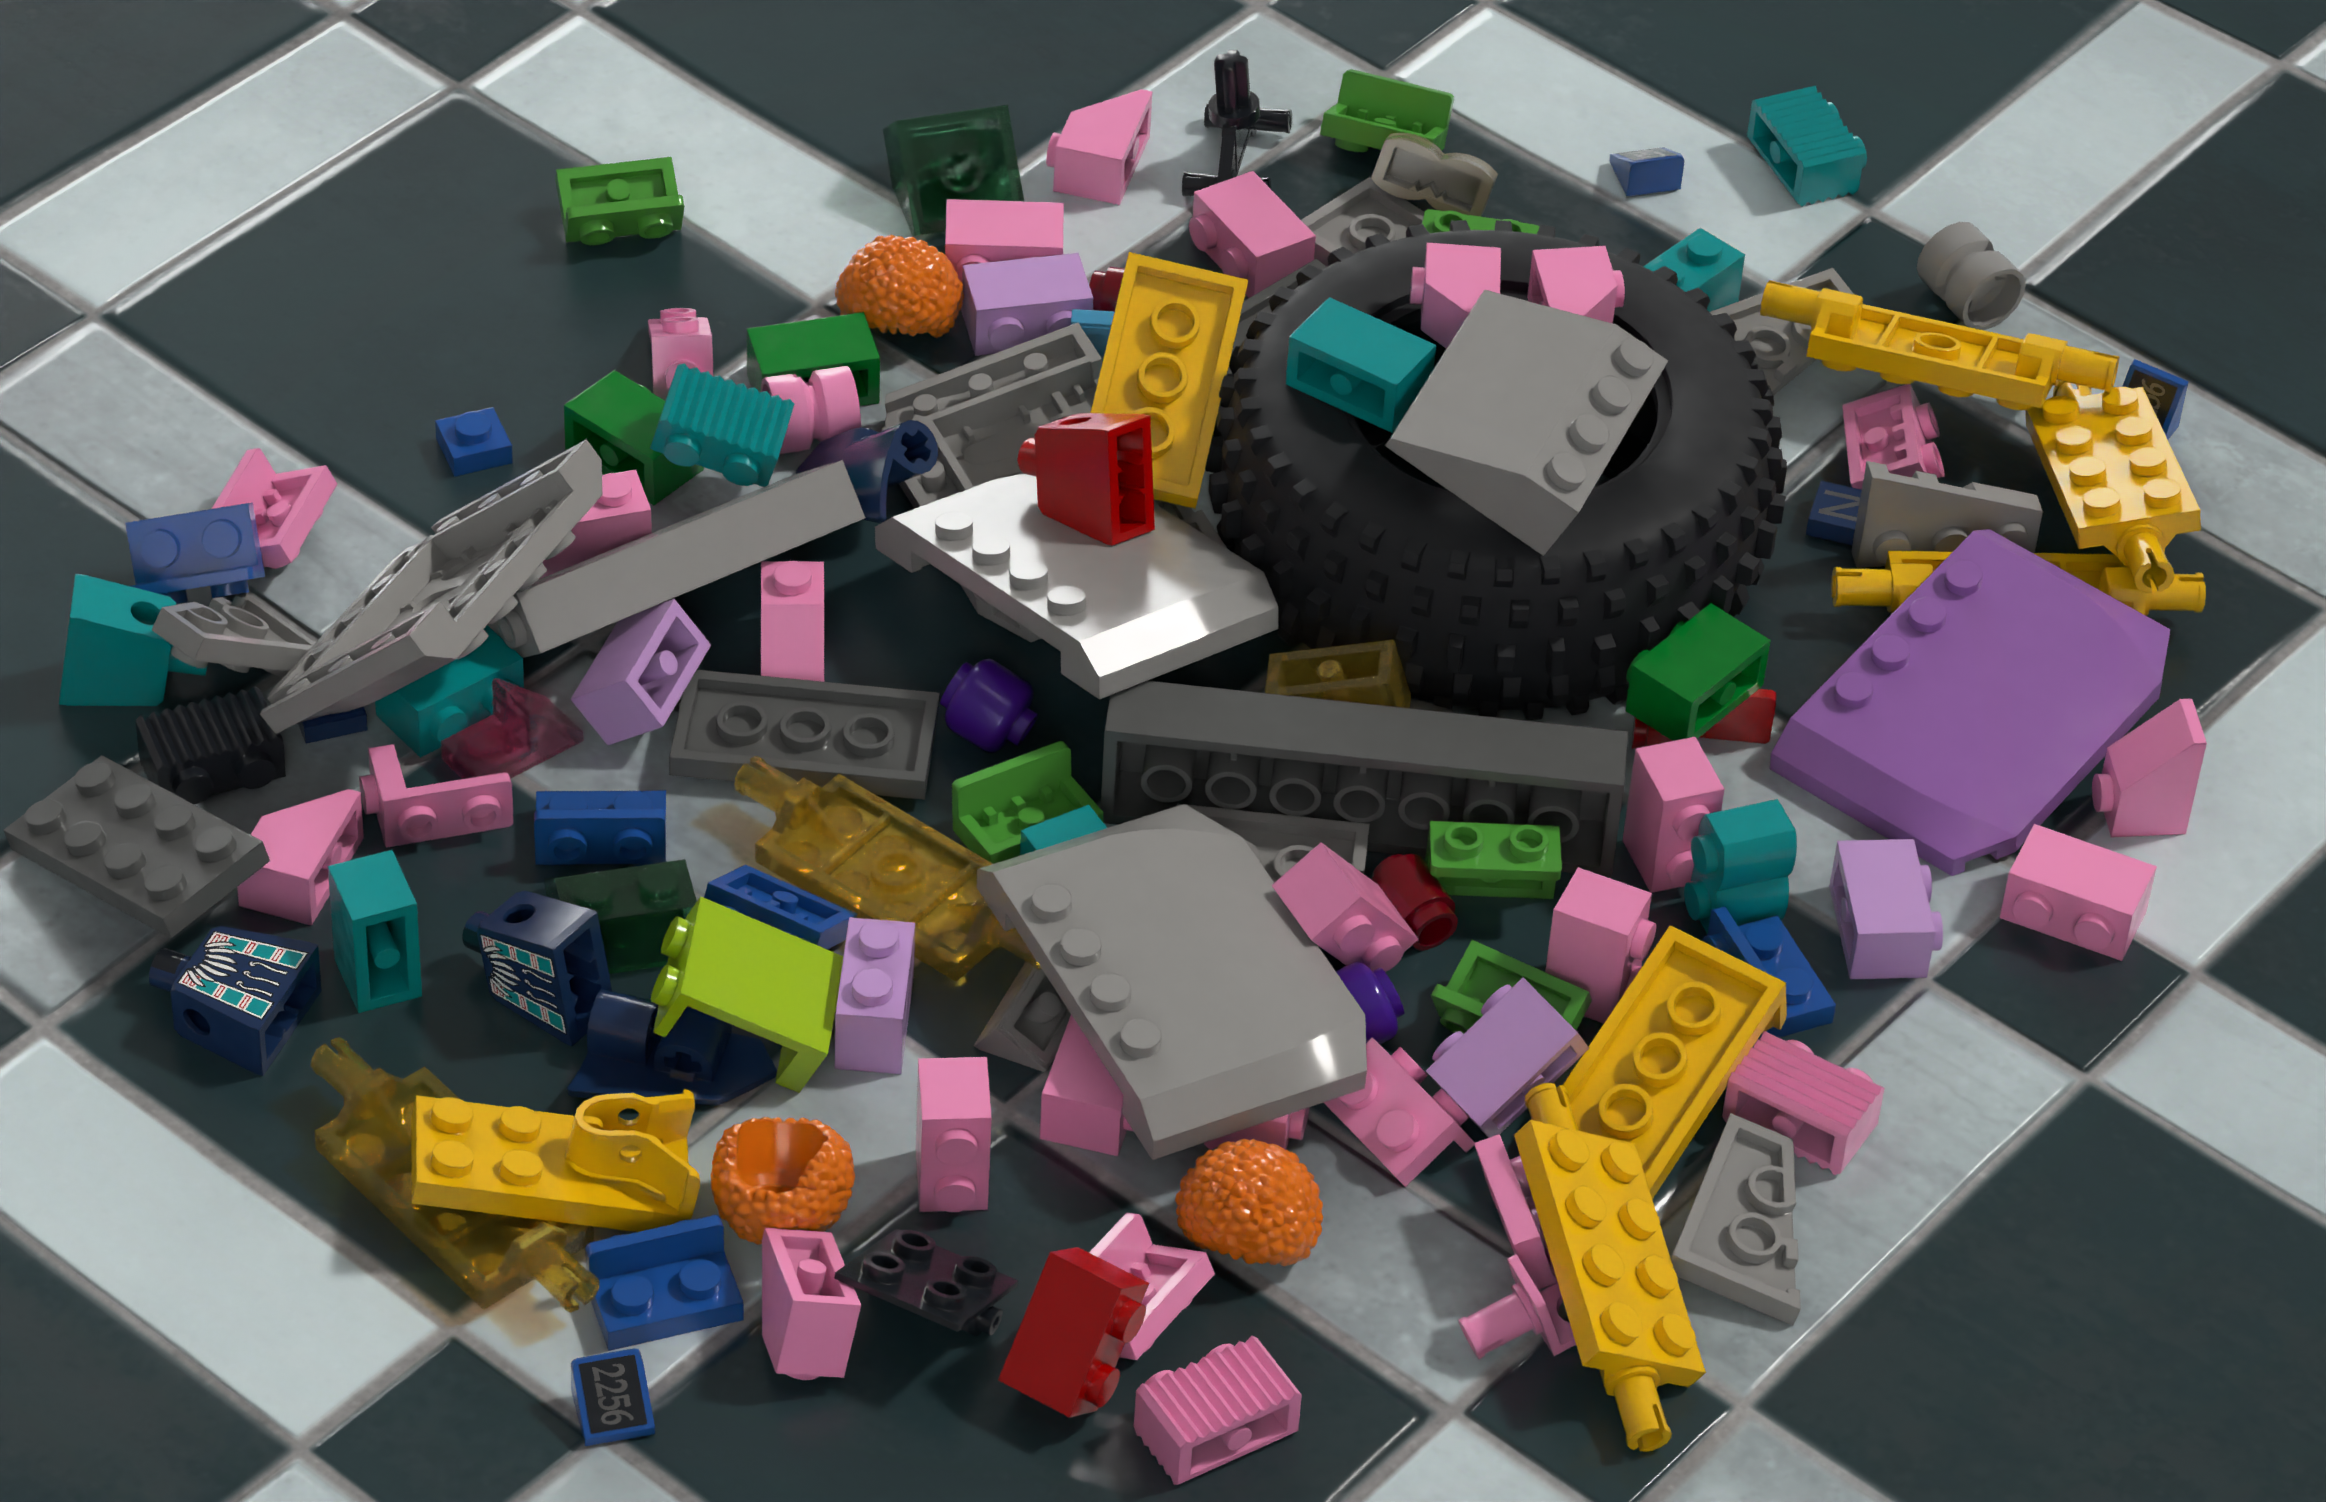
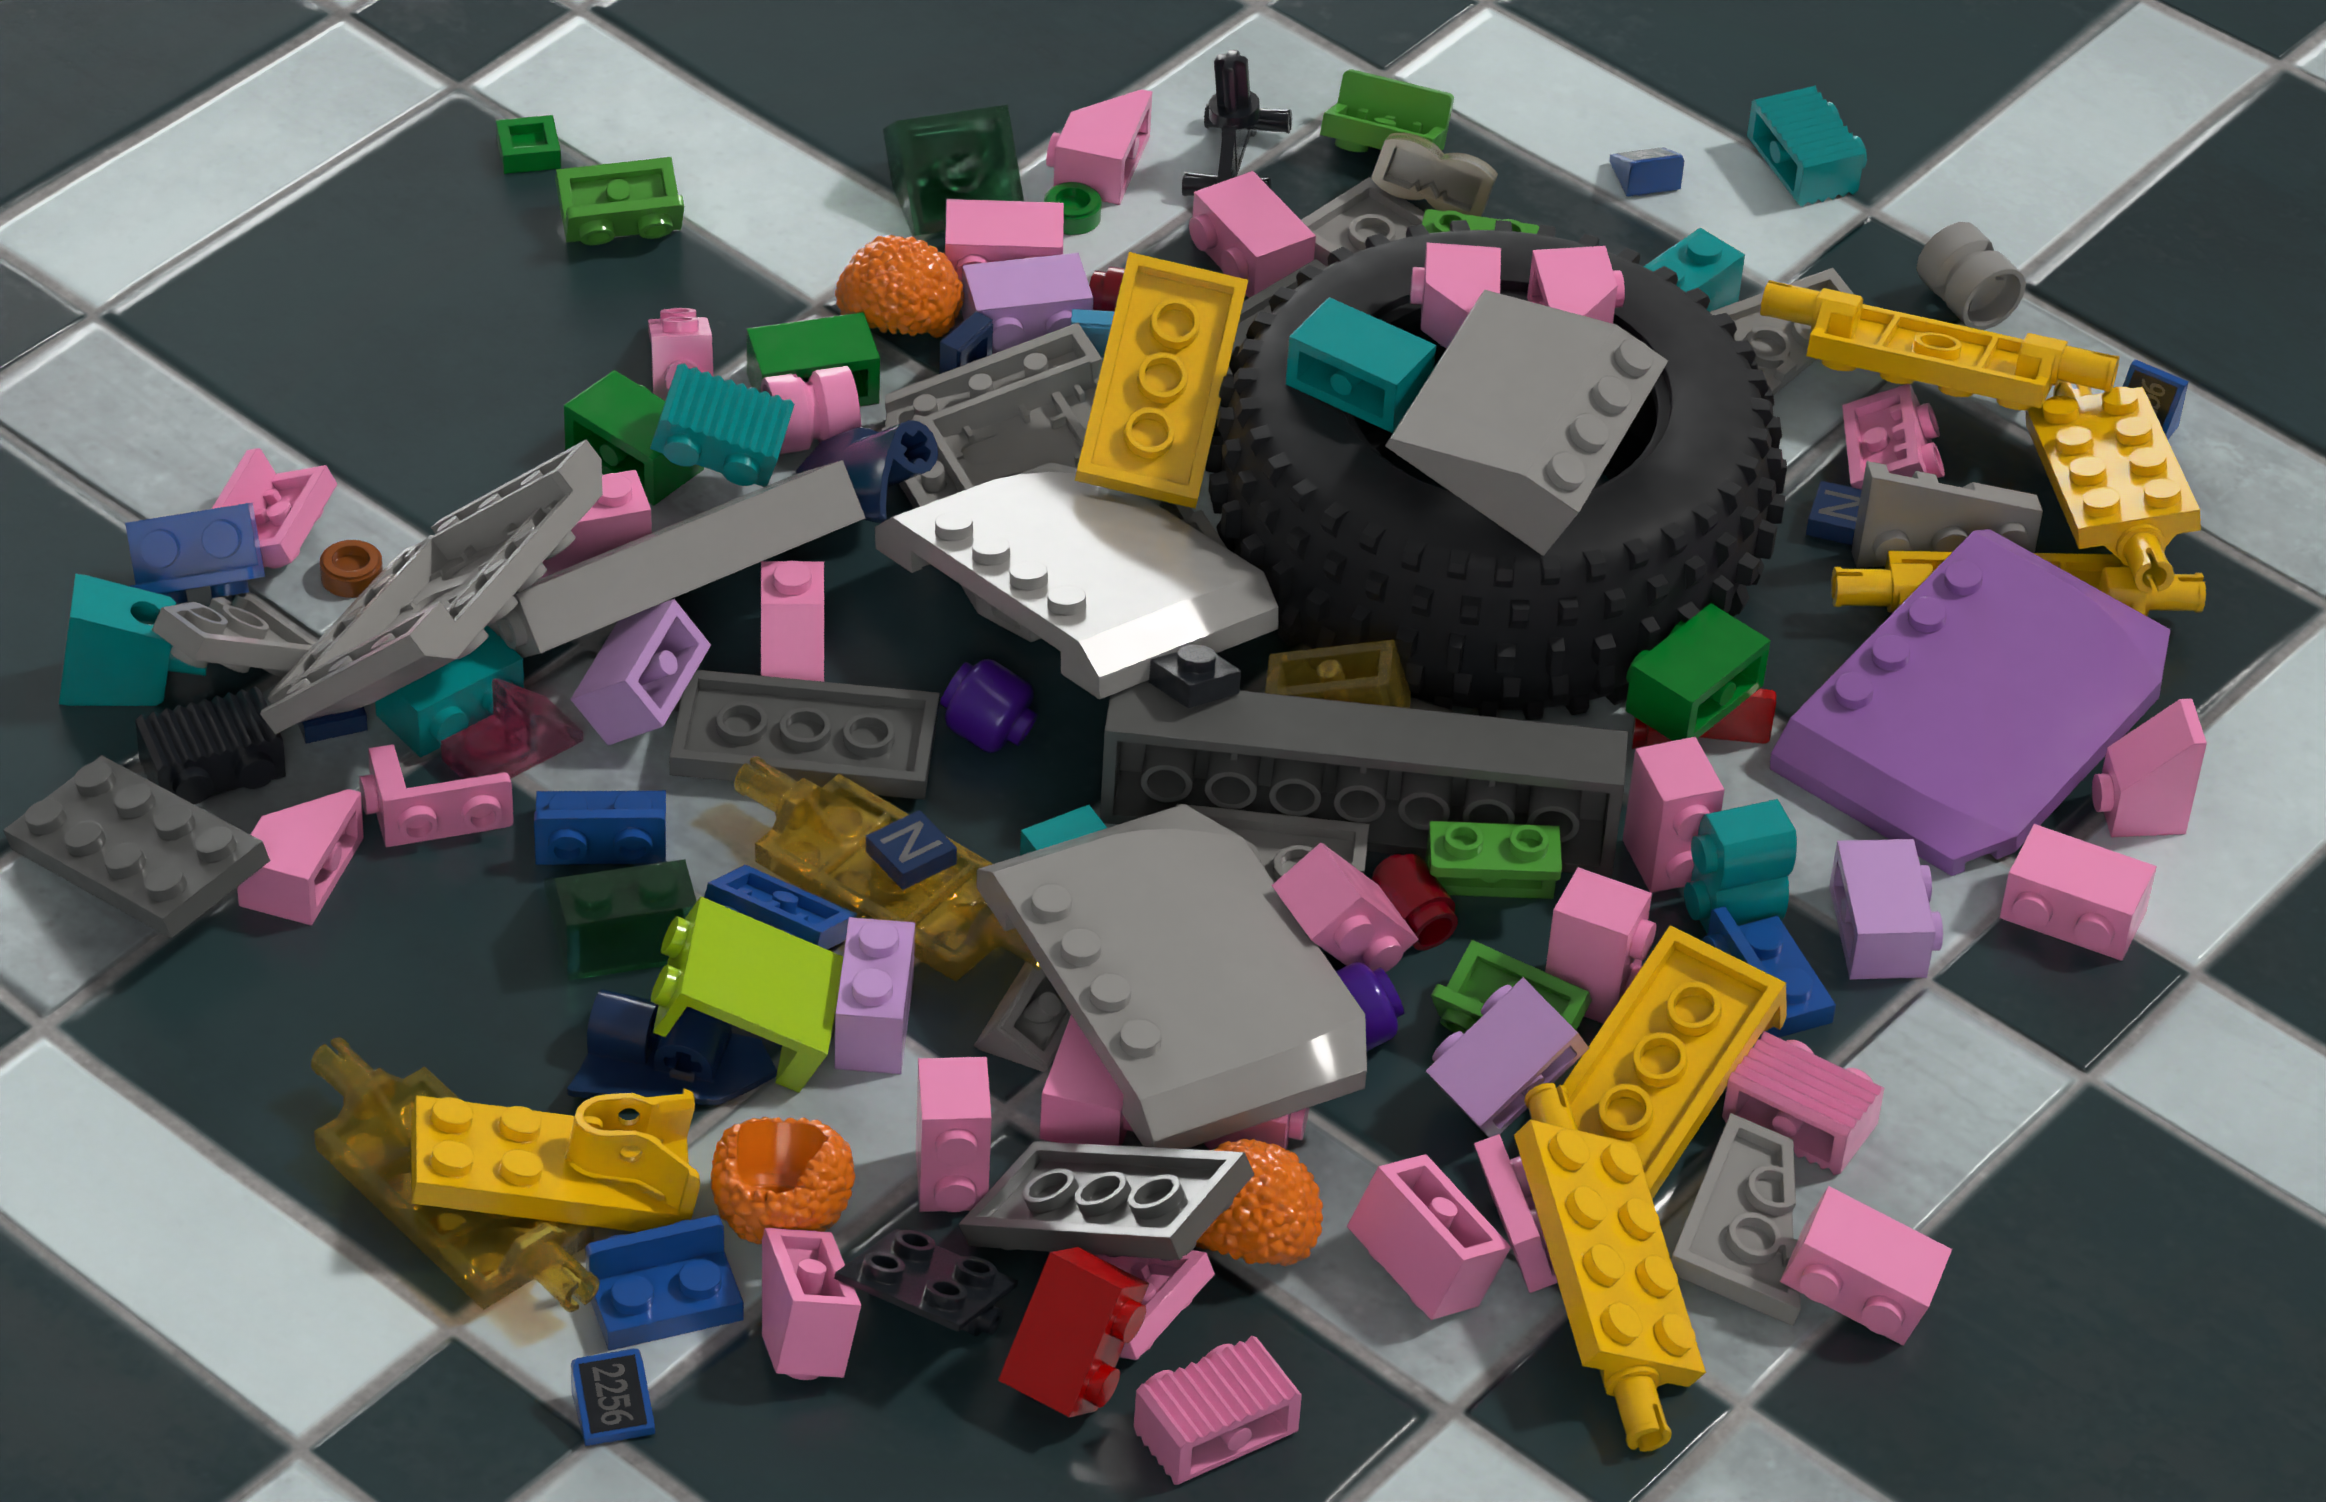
(240, 992): dark blue torso -> none
(349, 567): none -> dark orange tile
(375, 931): teal brick -> none
(473, 441): blue plate -> none
(528, 144): none -> green tile
(542, 961): dark blue torso -> none
(911, 849): none -> dark blue tile
(967, 342): none -> dark blue tile
(1012, 796): bright green bracket -> none
(1081, 206): none -> green tile
(1094, 474): red torso -> none
(1107, 1199): none -> dark grey plate
(1195, 676): none -> black plate
(1398, 1116): bright pink bracket -> none
(1428, 1236): none -> bright pink brick
(1518, 1314): bright pink bracket -> none
(1866, 1266): none -> bright pink brick

